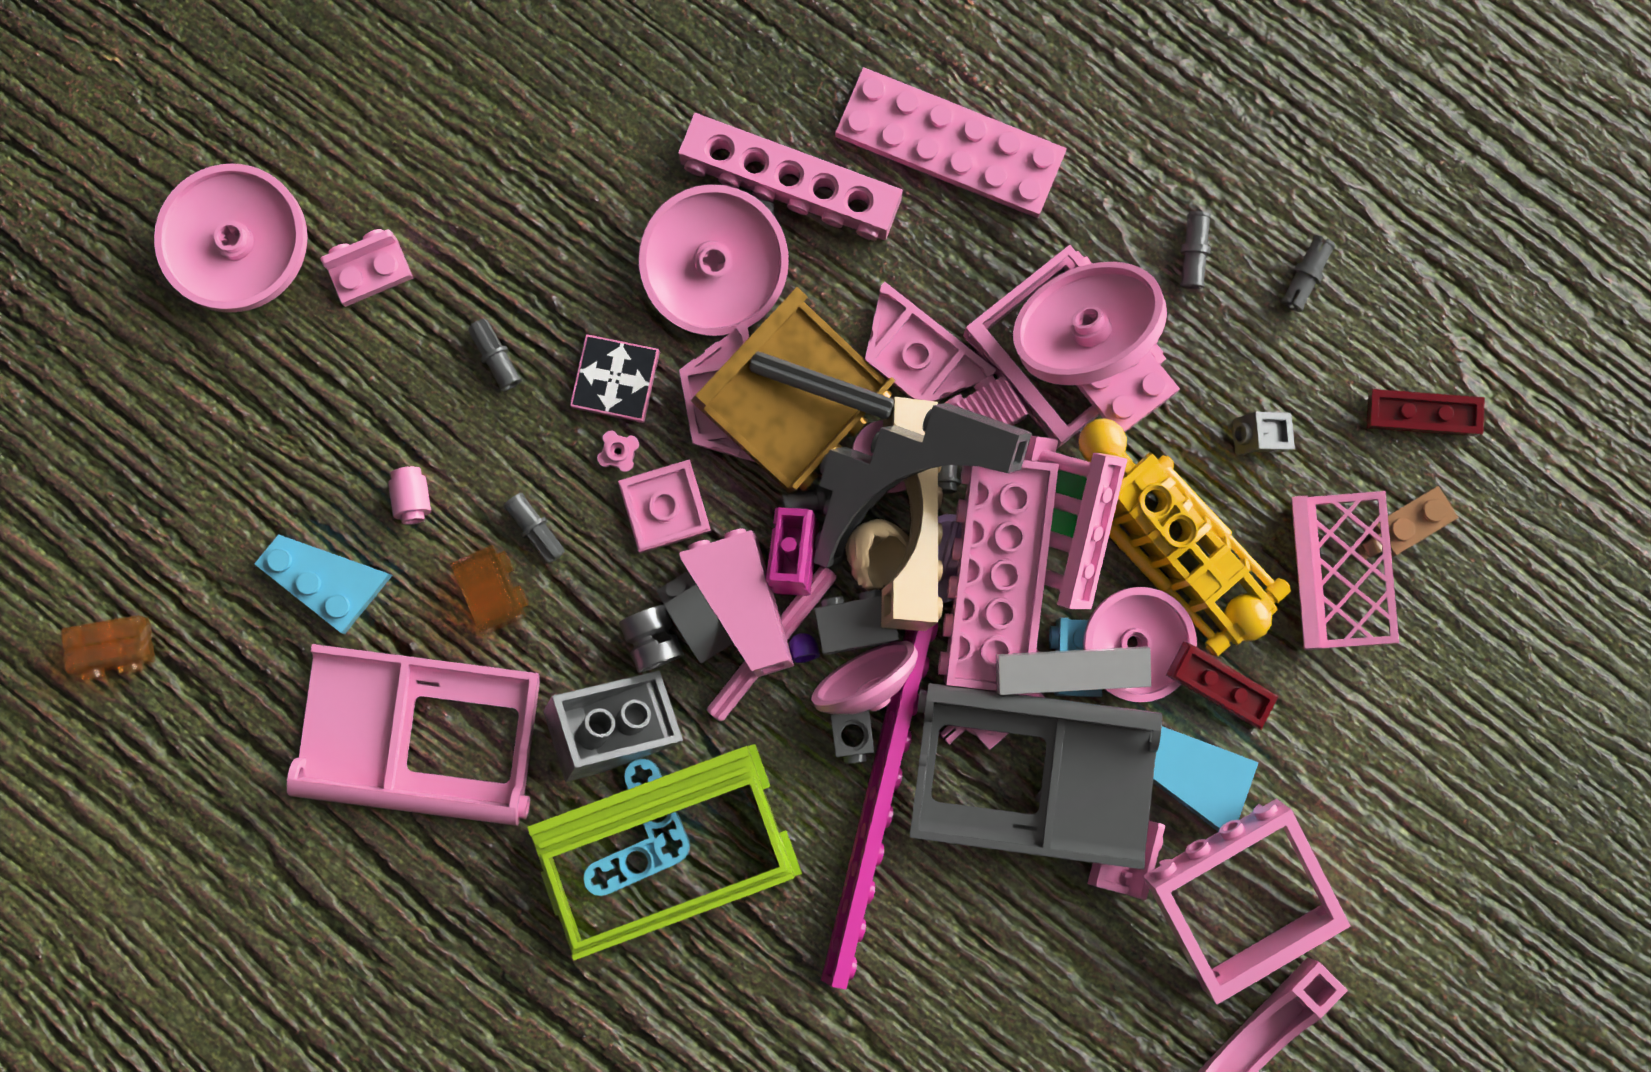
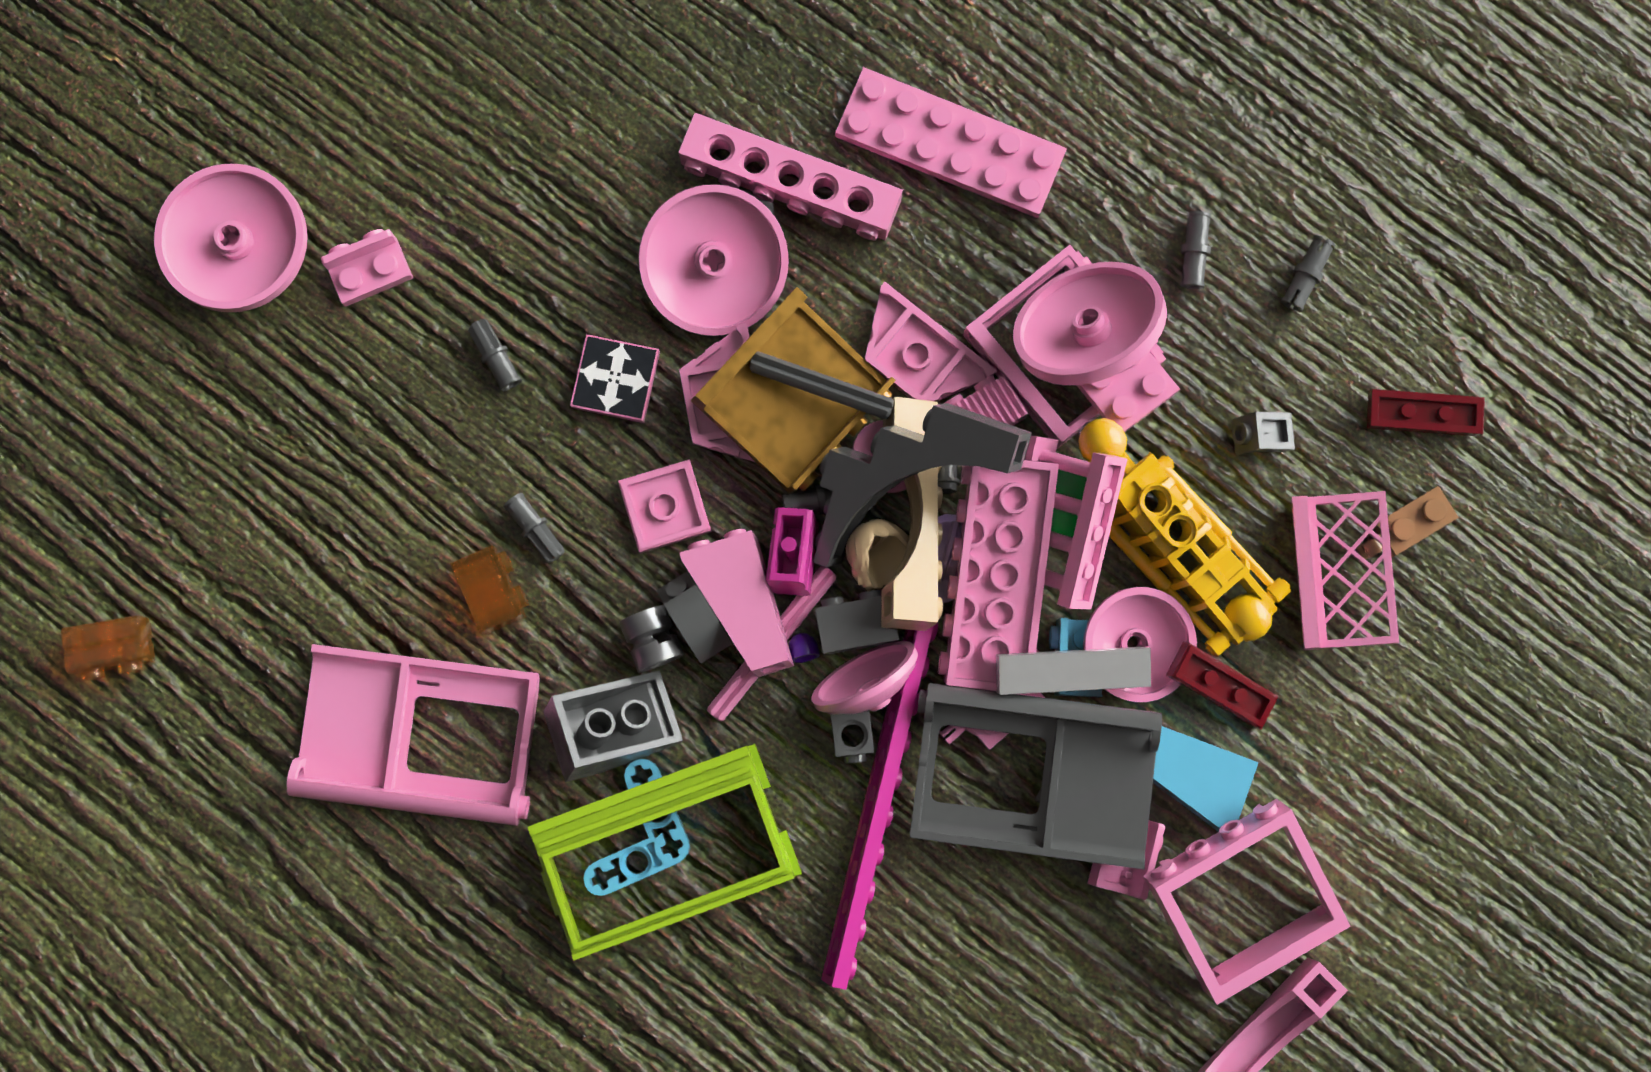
(323, 581): medium azure wing -> none
(409, 495): bright pink brick -> none
(625, 459): bright pink plate -> none

